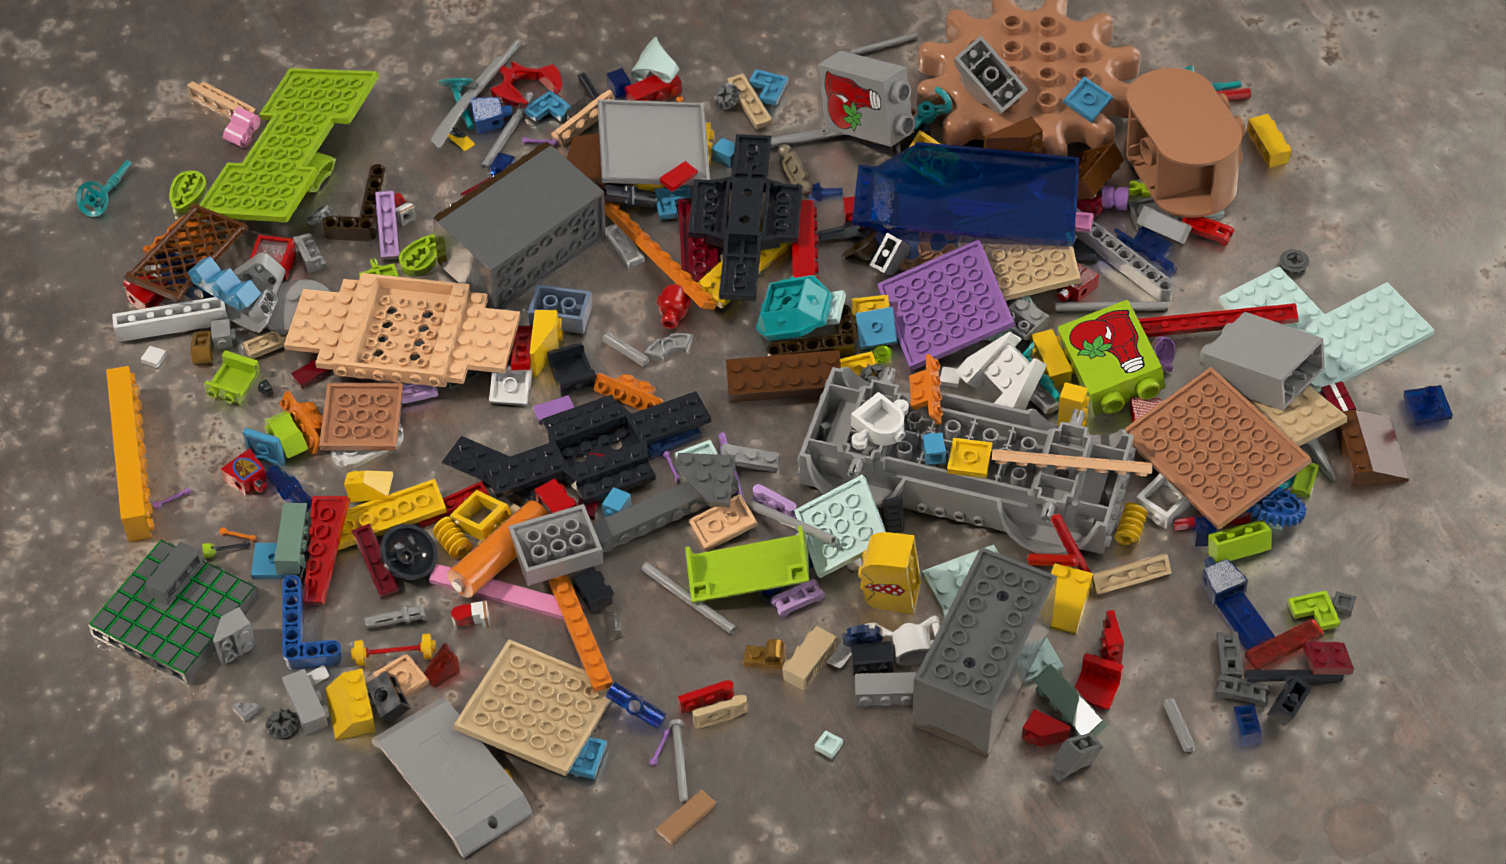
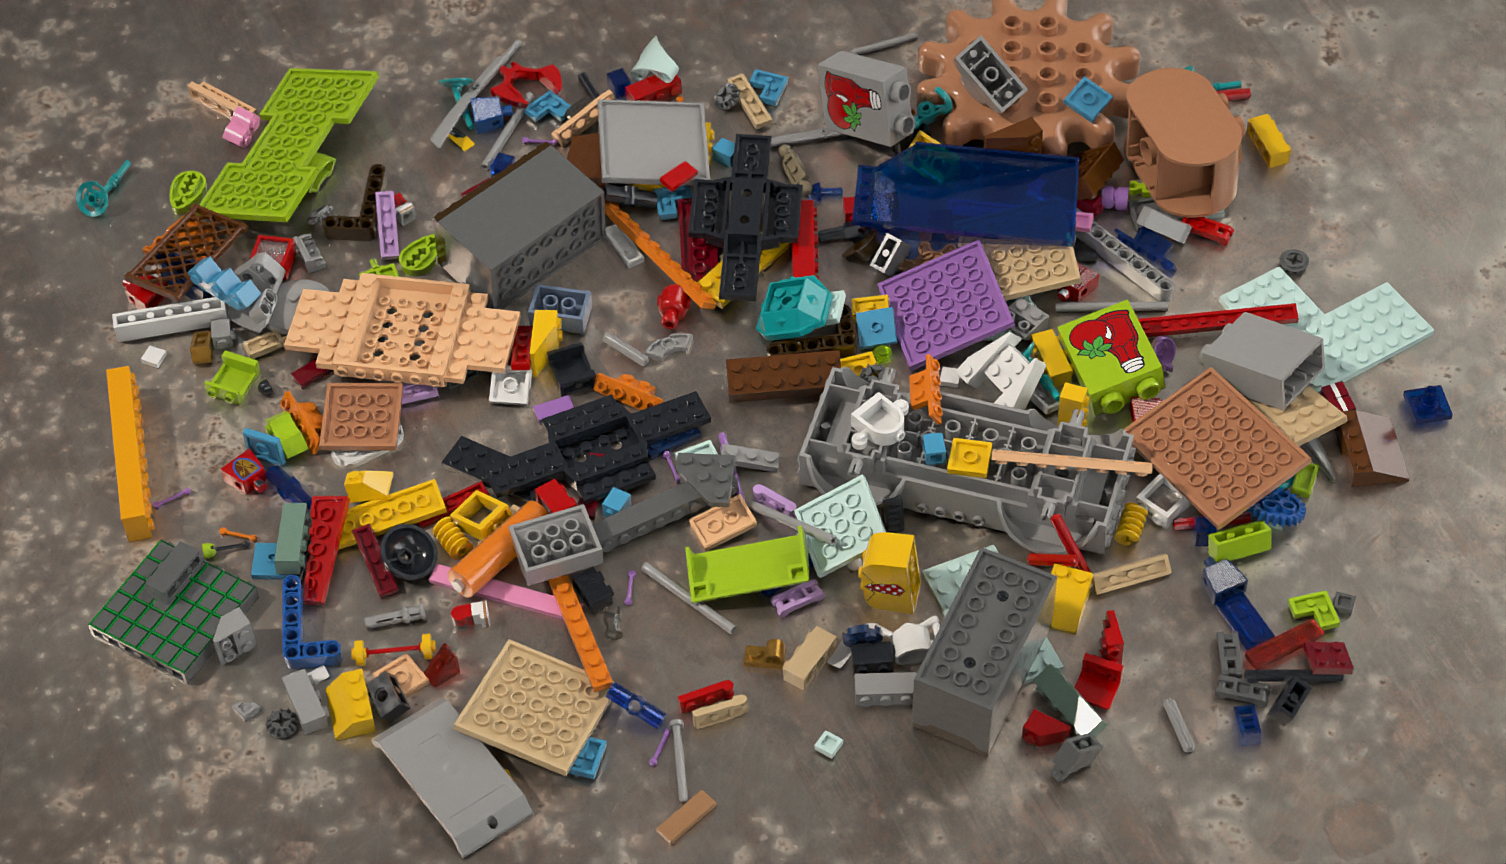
(631, 574): none -> medium lavender hinge

